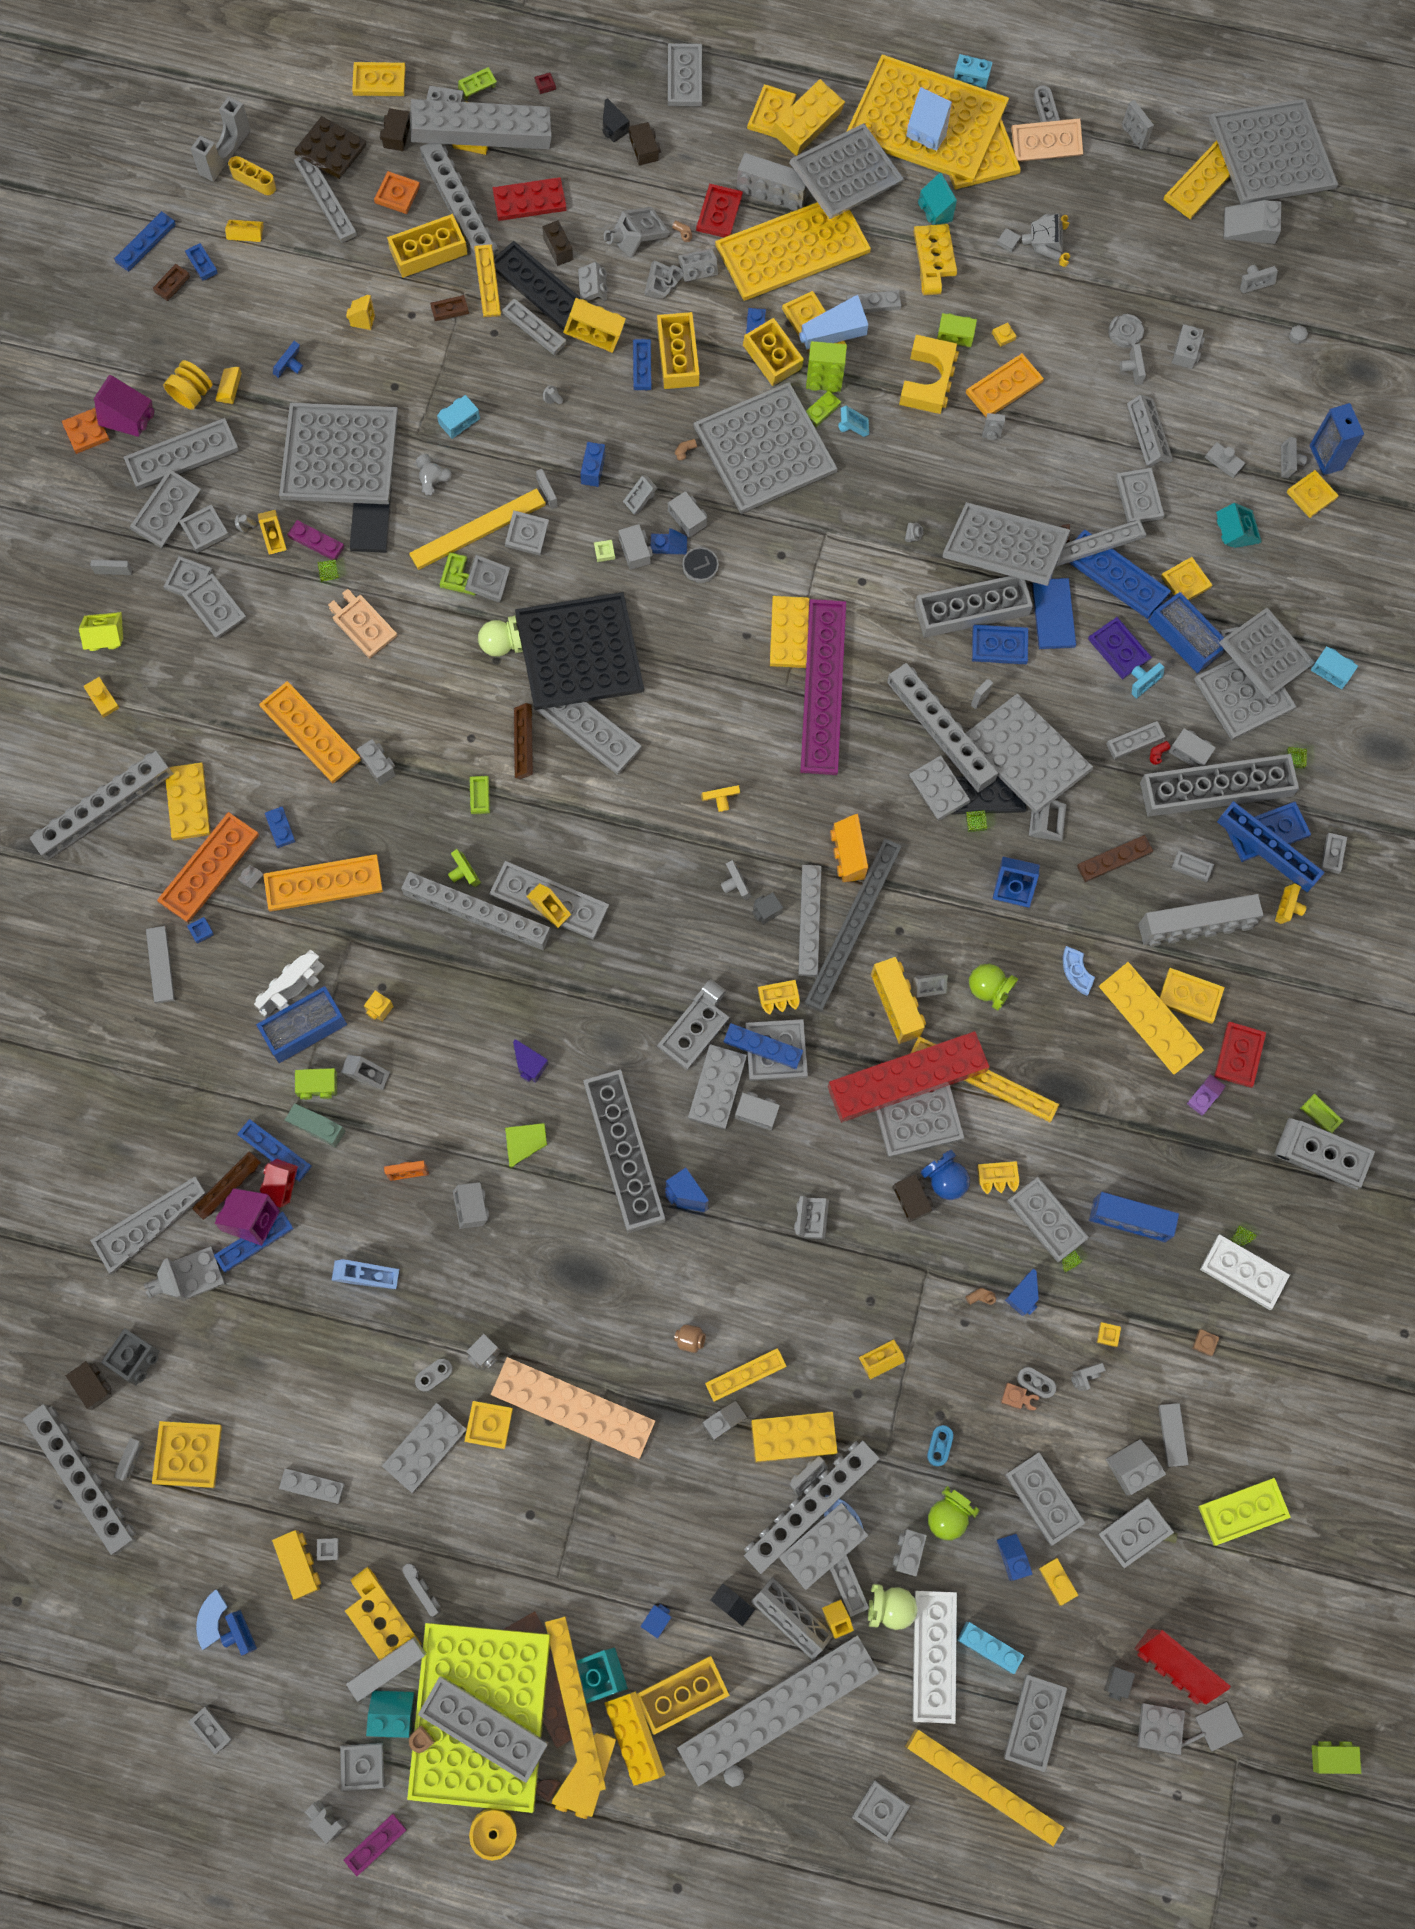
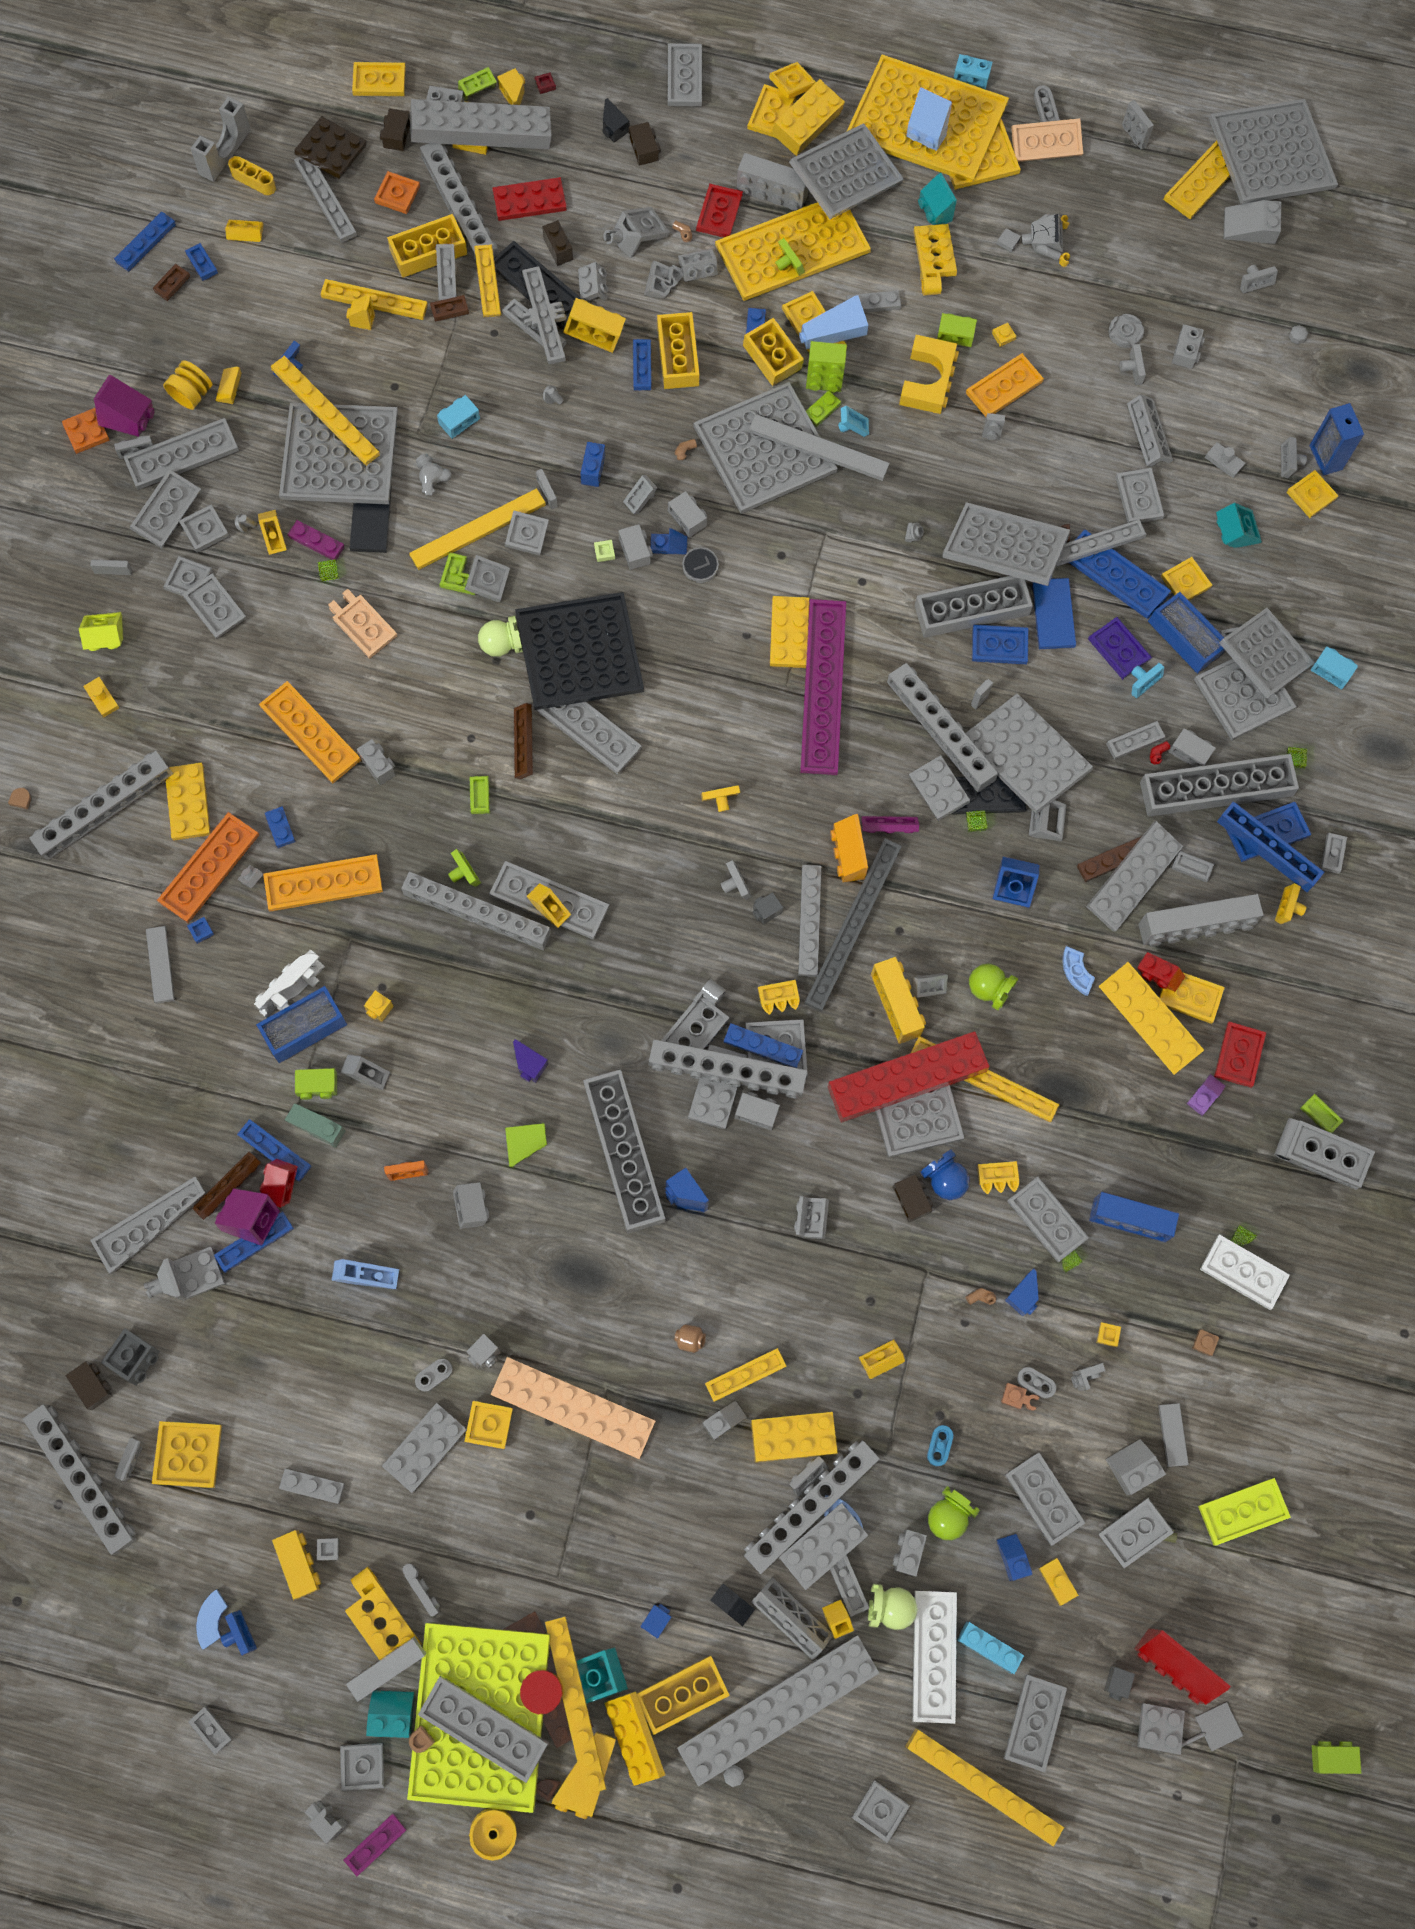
(20, 798): none -> medium nougat tile
(128, 447): none -> light grey plate
(325, 410): none -> yellow plate
(381, 300): none -> yellow plate
(446, 271): none -> light grey plate
(512, 86): none -> yellow slope
(541, 1692): none -> red tile
(544, 315): none -> light grey hinge
(719, 1060): none -> light grey brick
(789, 258): none -> lime tile
(792, 80): none -> yellow plate
(819, 447): none -> light grey tile
(889, 824): none -> magenta plate
(1134, 876): none -> light grey plate
(1161, 972): none -> red brick

